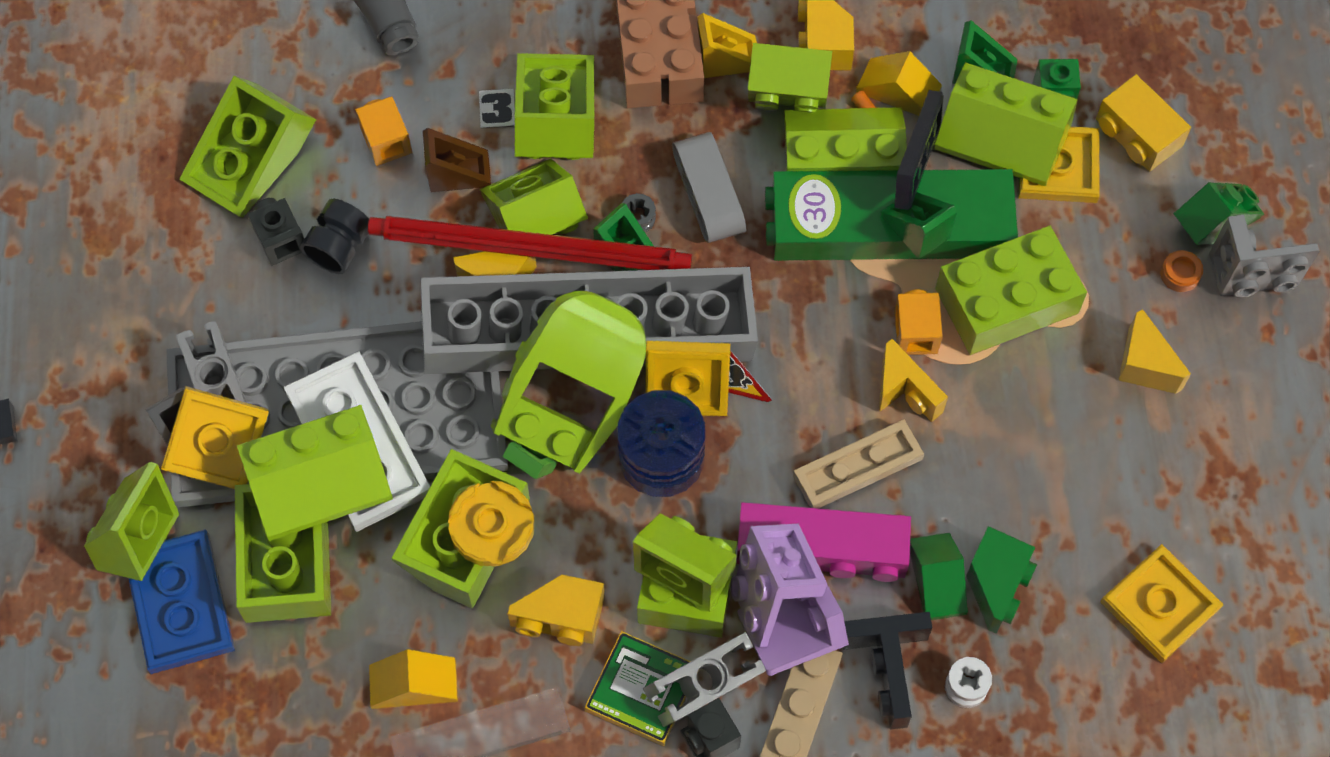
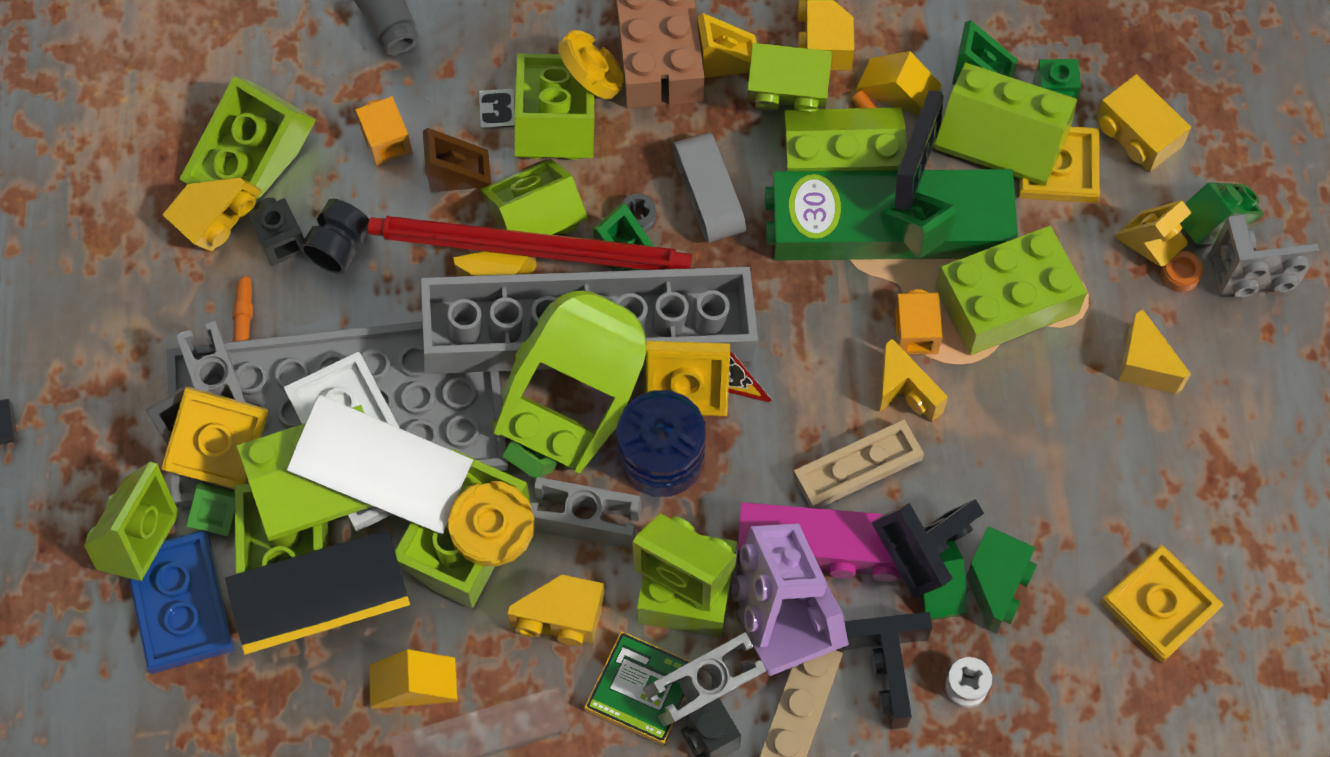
(211, 209): none -> yellow slope
(212, 509): none -> bright green tile
(242, 310): none -> orange piece
(316, 591): none -> black sticker
(379, 464): none -> white sticker
(579, 496): none -> light grey piece
(591, 67): none -> yellow tile
(917, 548): none -> black bracket
(1156, 232): none -> yellow slope

